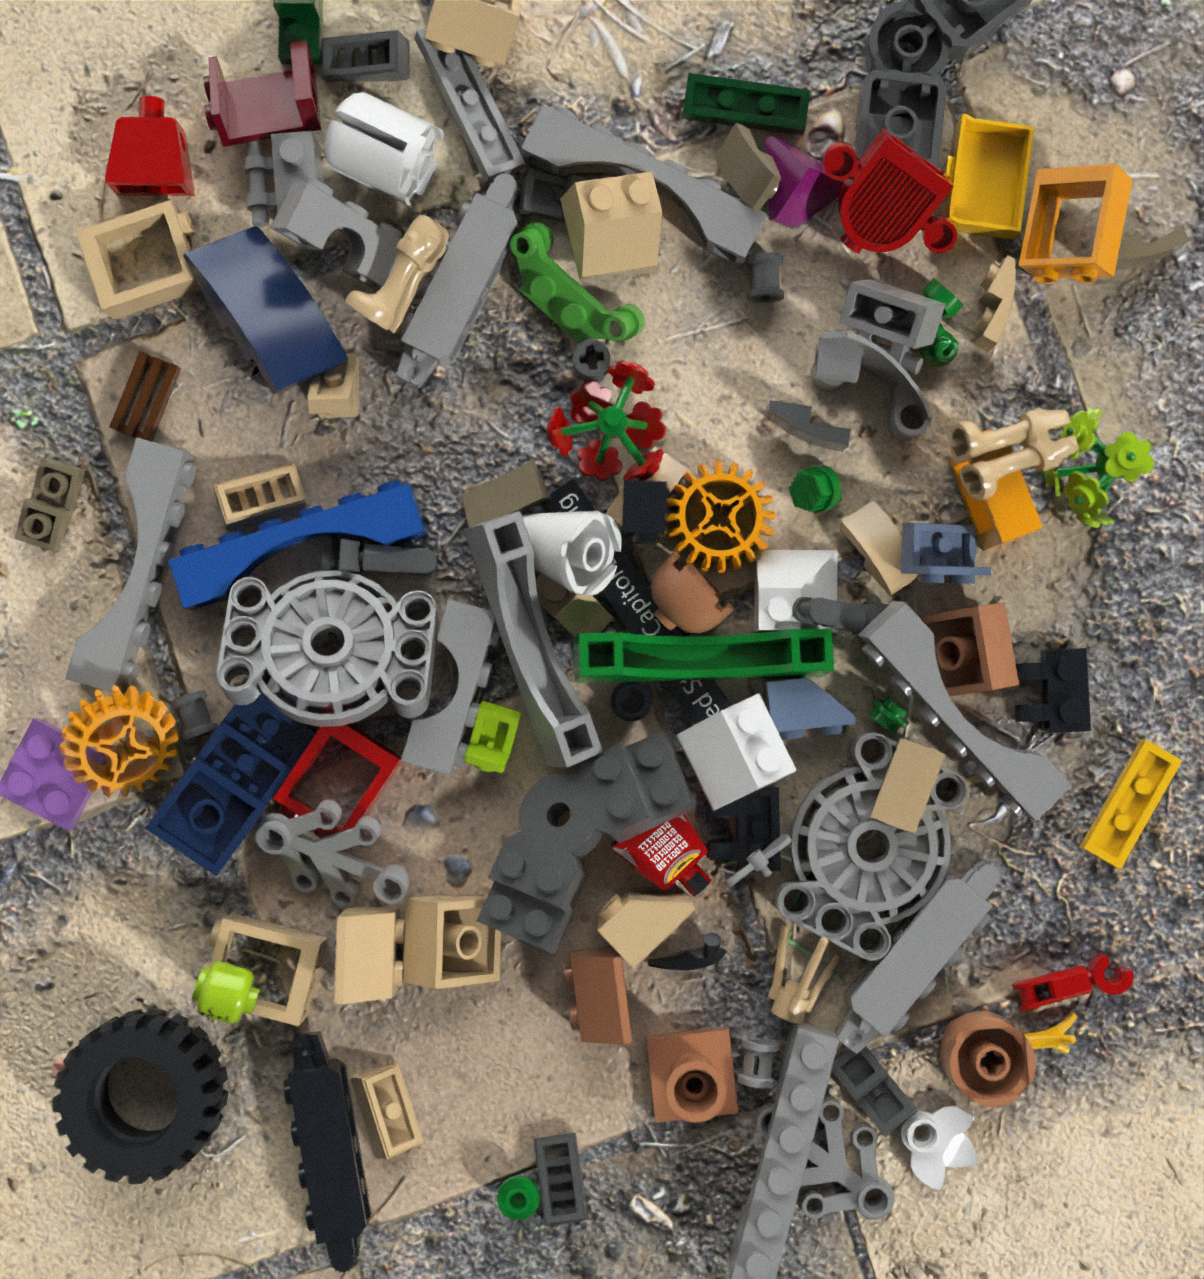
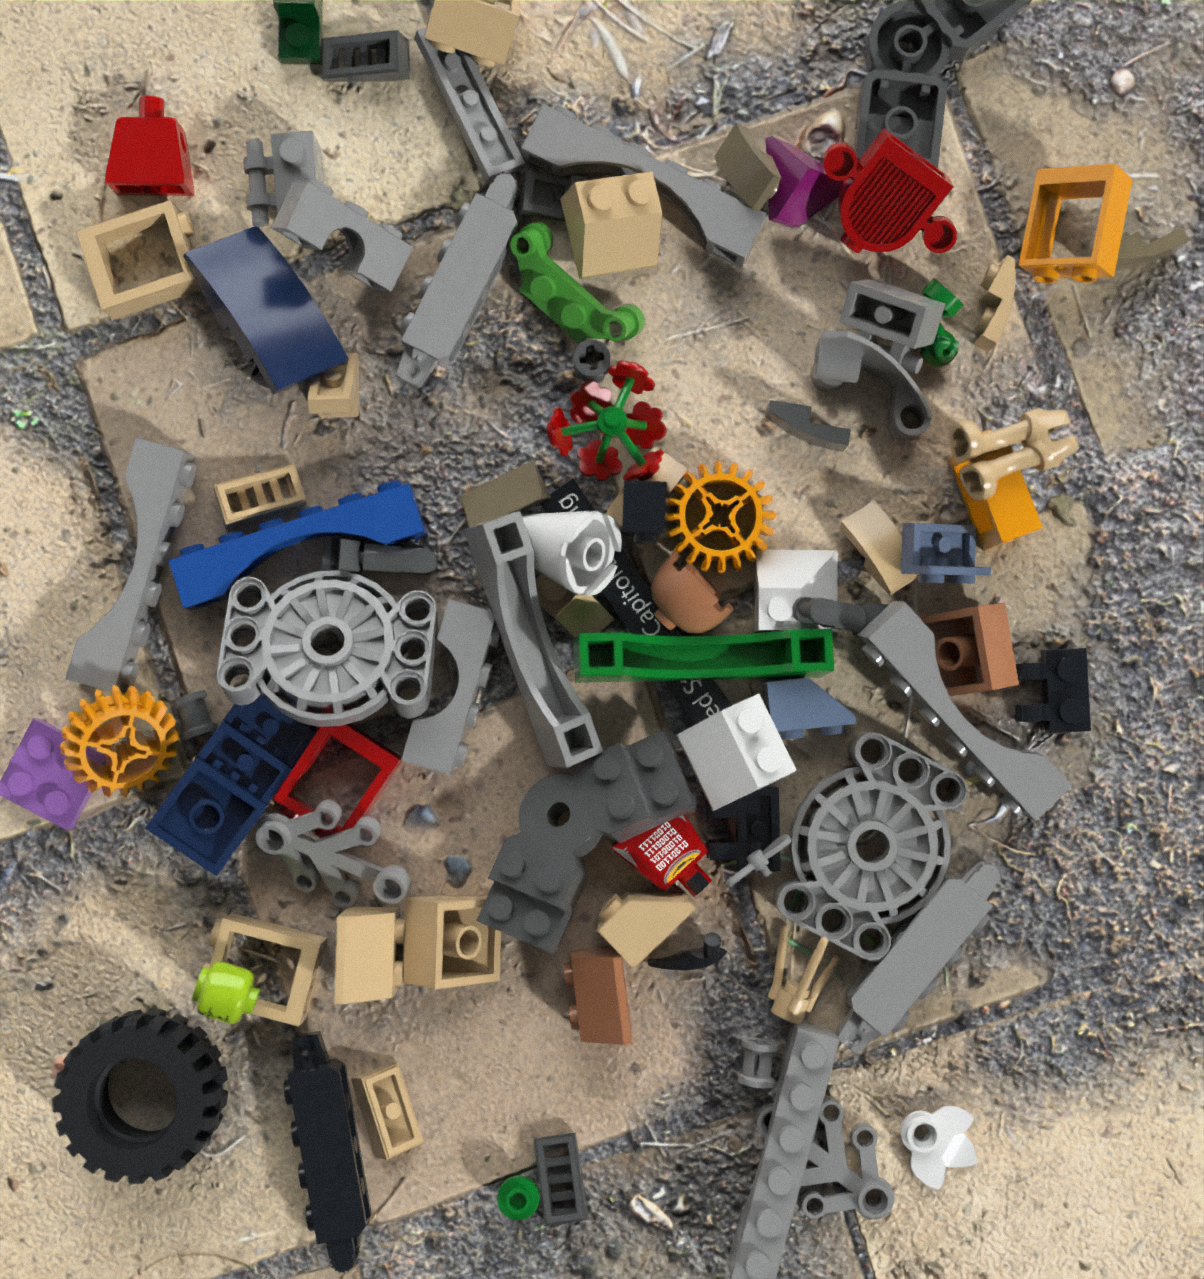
(51, 504): dark tan slope -> none
(131, 389): reddish brown tile -> none
(263, 104): panel -> none
(382, 147): white cylinder -> none
(417, 254): tan piece -> none
(492, 737): lime bracket -> none
(631, 701): black plate -> none
(690, 1054): nougat plant -> none
(746, 103): dark green plate -> none
(765, 277): dark grey bush -> none
(815, 489): green piece -> none
(873, 1089): dark grey slope -> none
(889, 714): green plate -> none
(907, 785): tan slope -> none
(988, 176): yellow container -> none
(1005, 1072): nougat brick -> none
(1054, 1036): yellow bar -> none
(1074, 983): red piece -> none
(1115, 461): lime plant -> none
(1130, 803): yellow plate -> none

